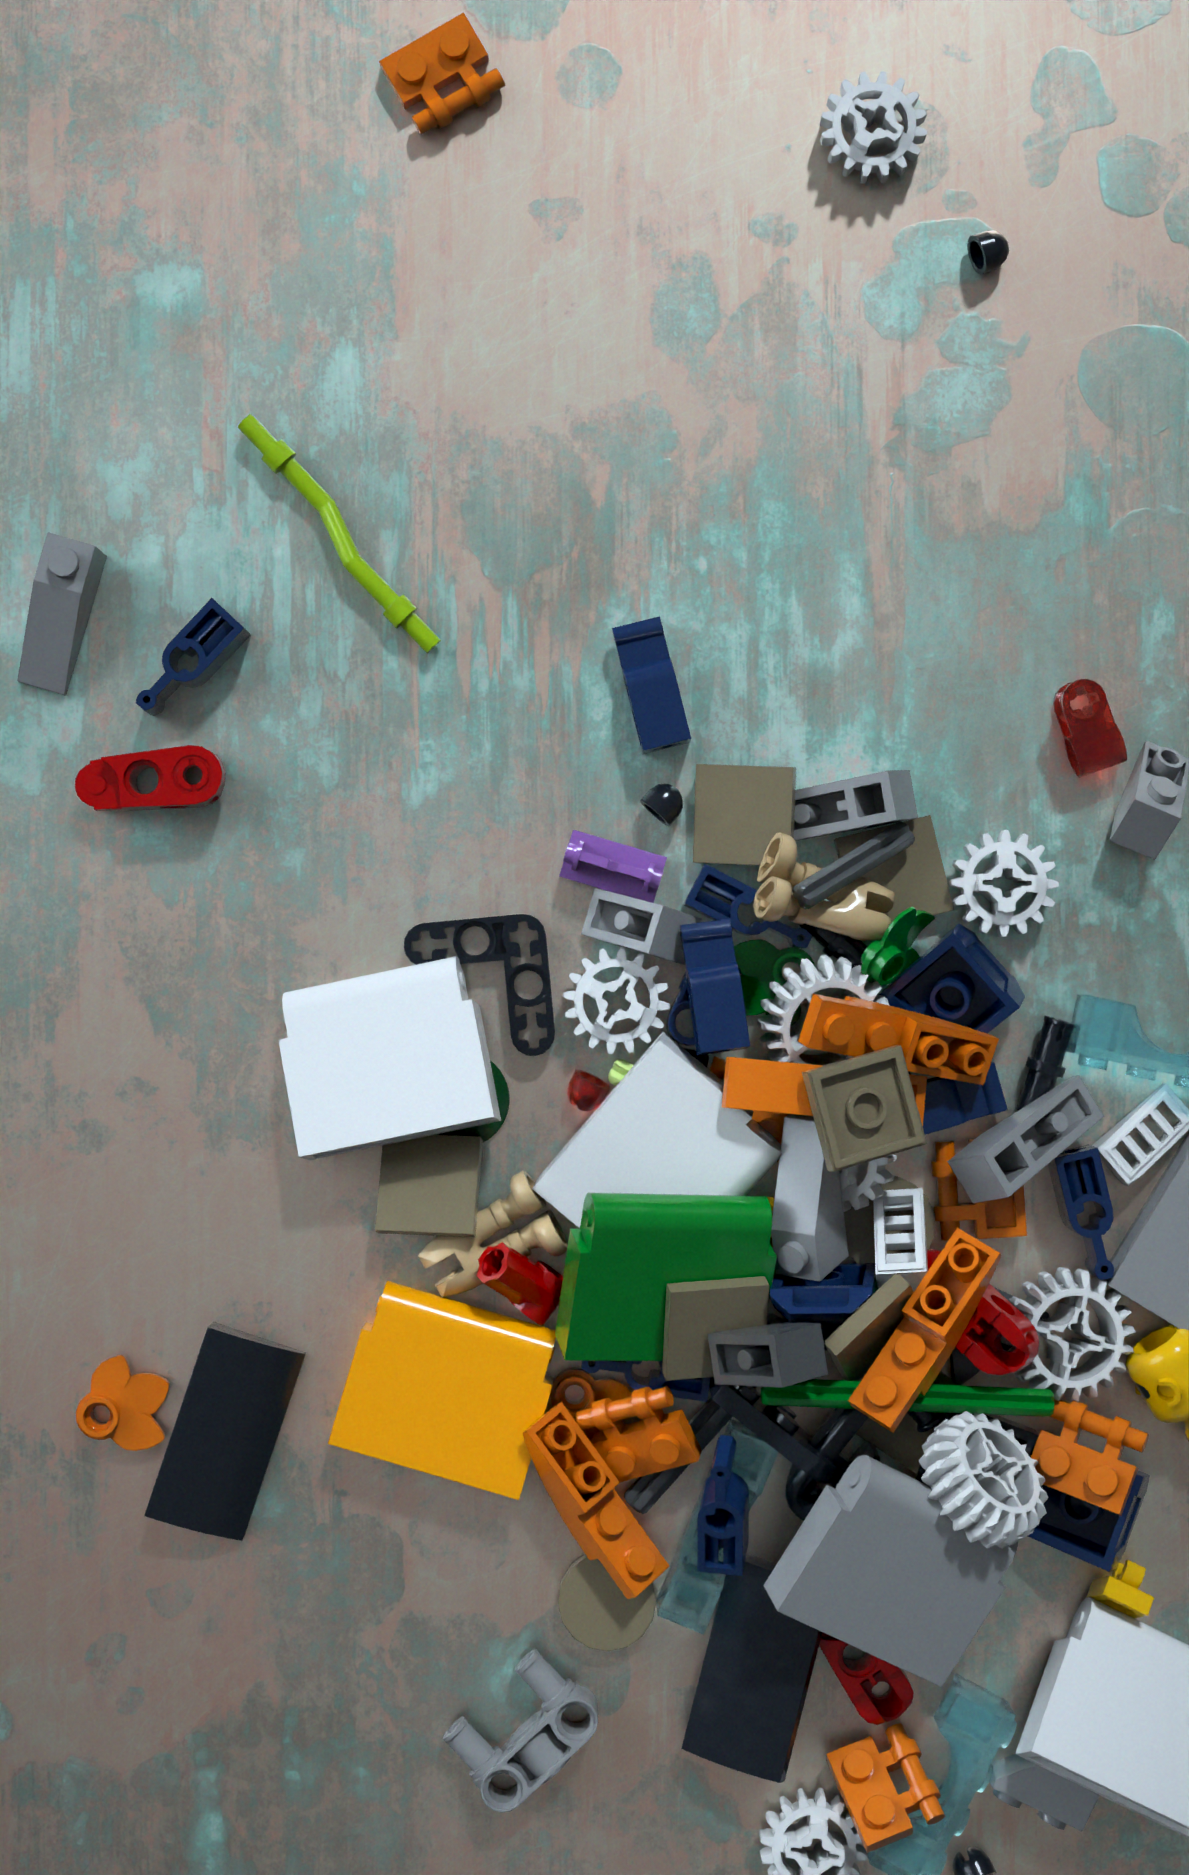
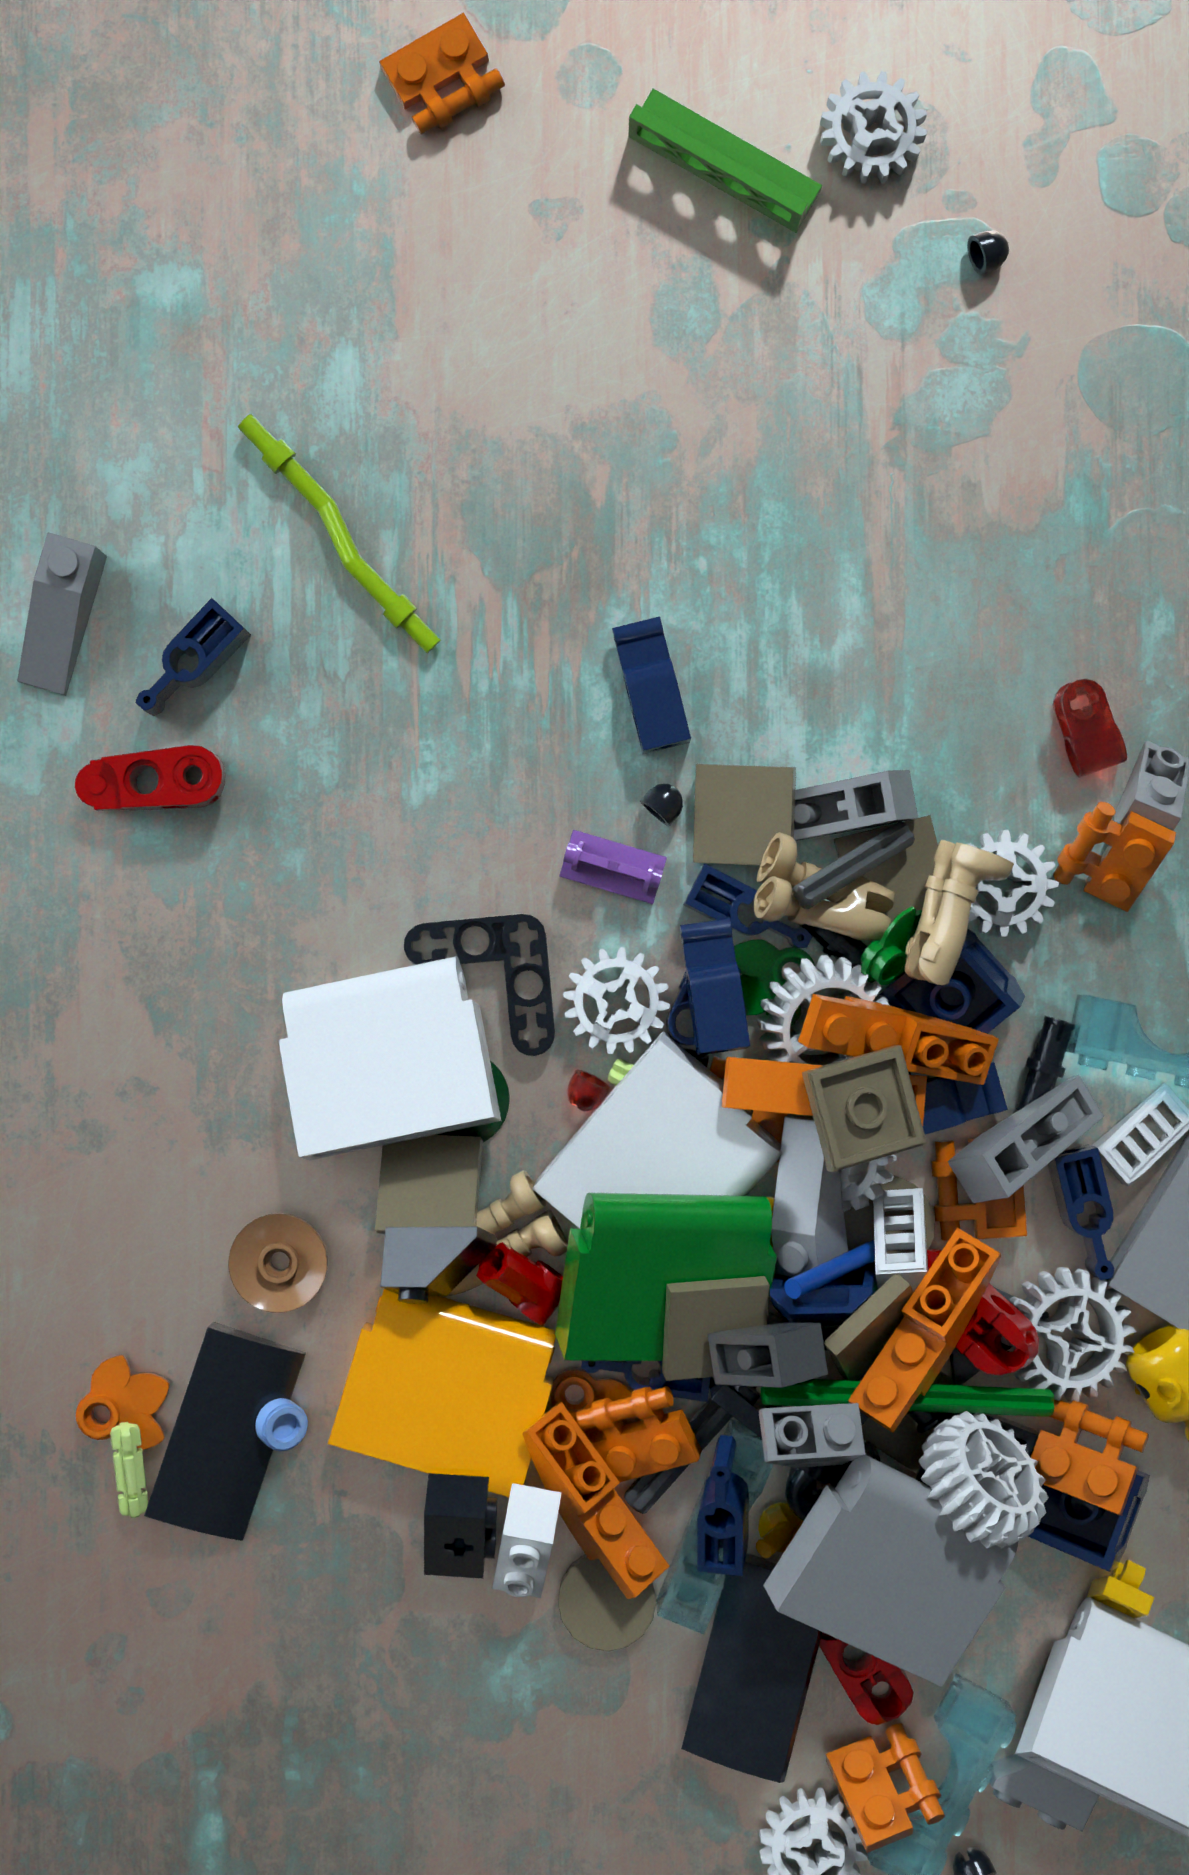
(129, 1469): none -> yellowish green axle
(264, 1284): none -> medium nougat dish
(281, 1424): none -> light blue tile
(431, 1259): none -> slope
(458, 1525): none -> black brick
(526, 1541): none -> white brick
(537, 1746): light grey piece -> none
(637, 925): light grey slope -> none
(723, 160): none -> bright green fence
(776, 1529): none -> light orange plate
(812, 1435): none -> light grey slope
(830, 1270): none -> blue bar
(946, 909): none -> tan piece
(1126, 864): none -> orange plate

